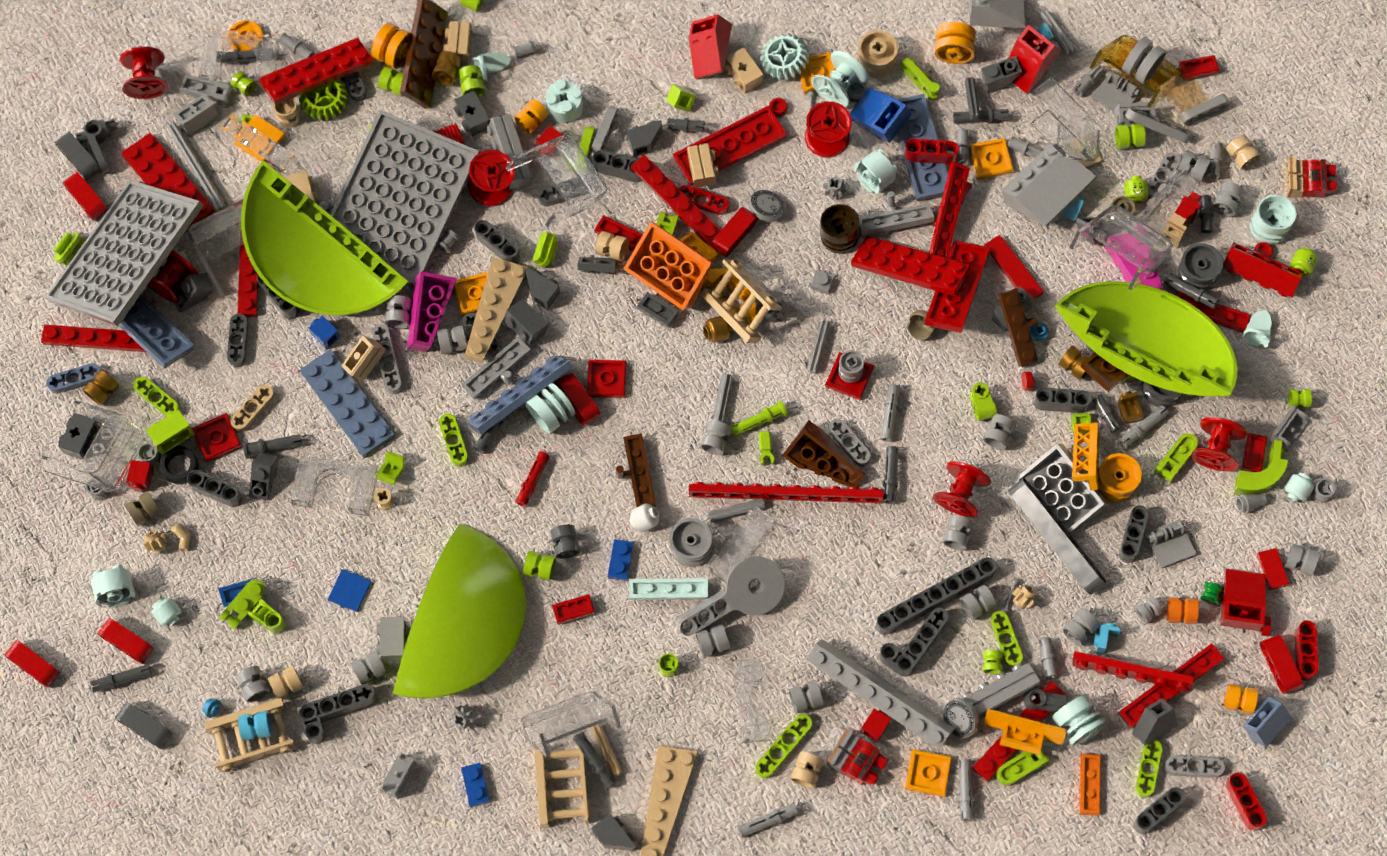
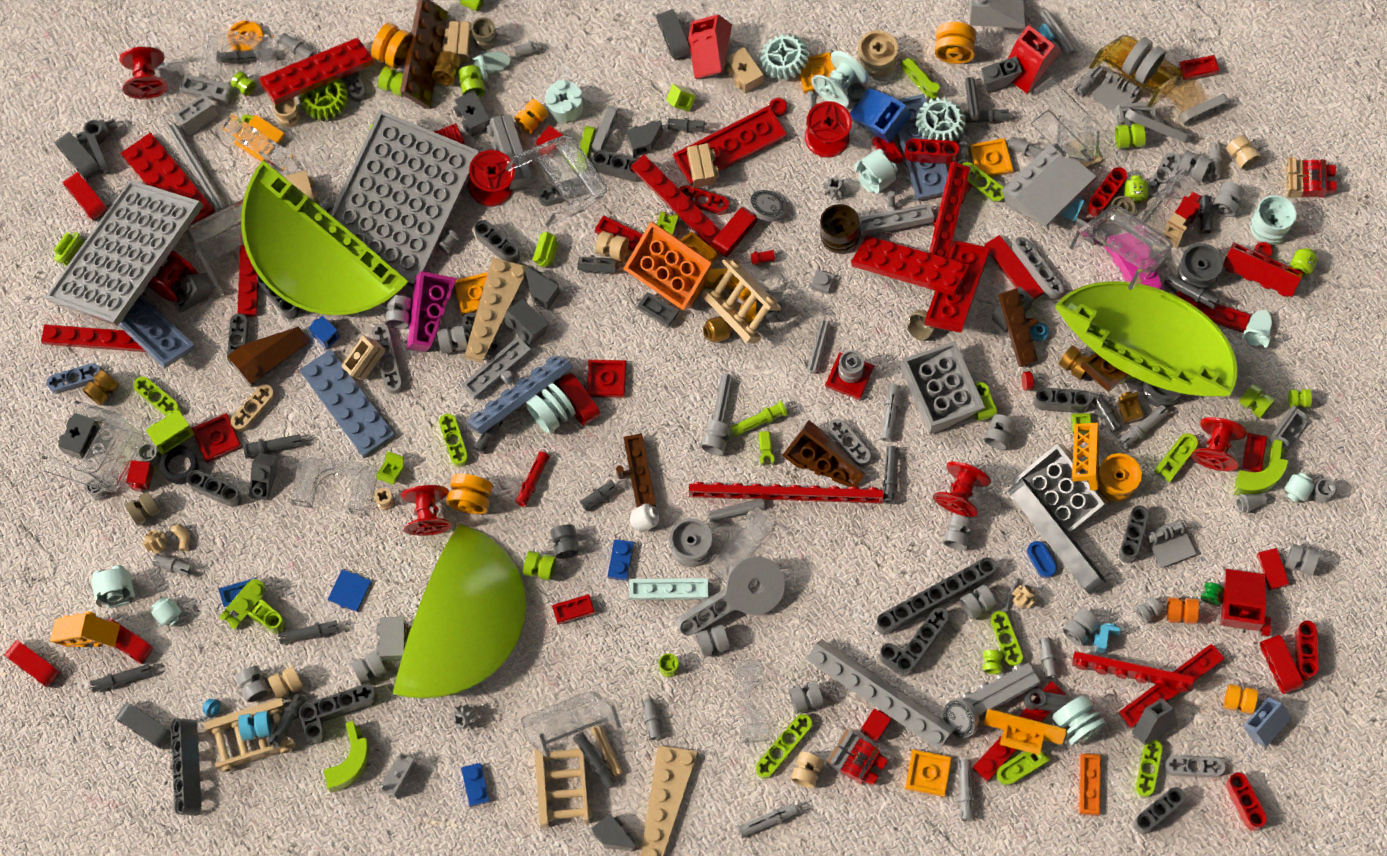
(84, 629): none -> light orange wedge
(172, 565): none -> light grey pin
(185, 767): none -> dark grey beam
(263, 355): none -> reddish brown wedge
(289, 715): none -> dark grey pin
(308, 632): none -> dark grey pin
(353, 766): none -> lime arch
(424, 498): none -> red piece
(469, 494): none -> light orange wheel
(484, 33): none -> dark tan wheel
(598, 495): none -> dark grey pin
(651, 719): none -> light grey pin
(673, 34): none -> dark grey beam
(761, 257): none -> red pin
(890, 150): none -> red plate
(936, 112): none -> light aqua gear
(941, 386): none -> light grey slope
(996, 185): none -> lime beam
(1024, 251): none -> light grey beam
(1041, 559): none -> blue tile
(1111, 185): none -> red beam
(1257, 401): none -> lime wheel

